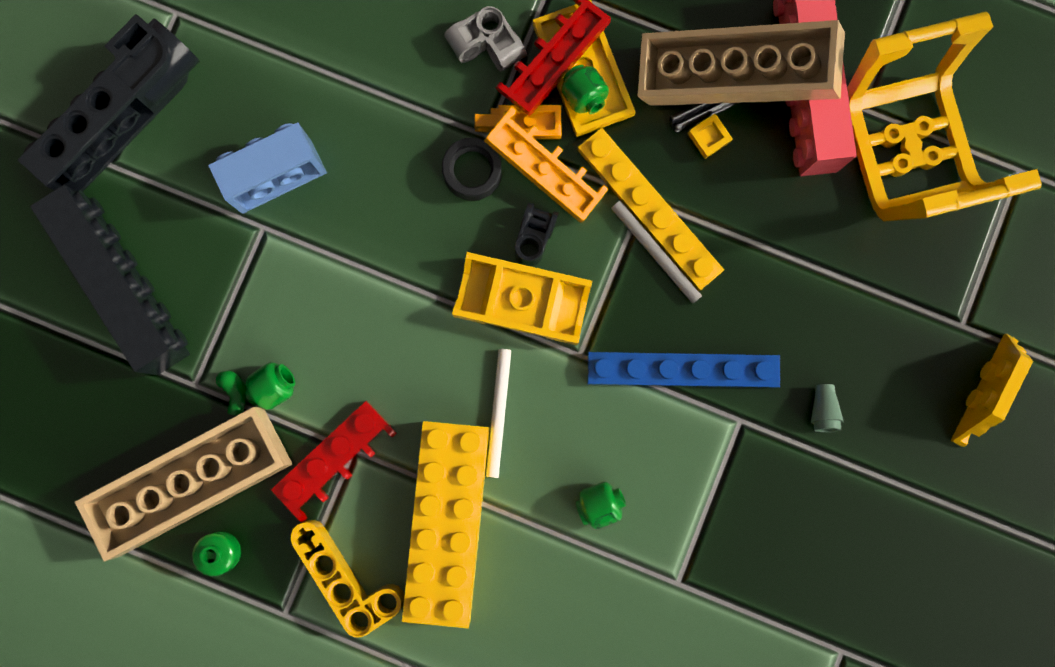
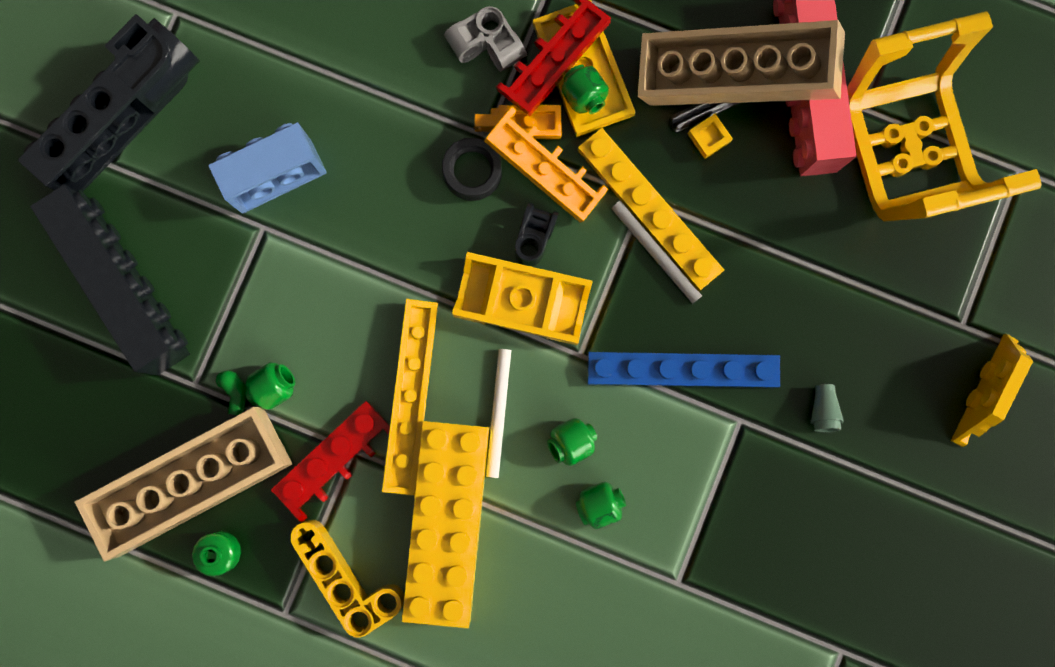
(410, 397): none -> yellow plate
(572, 442): none -> green head

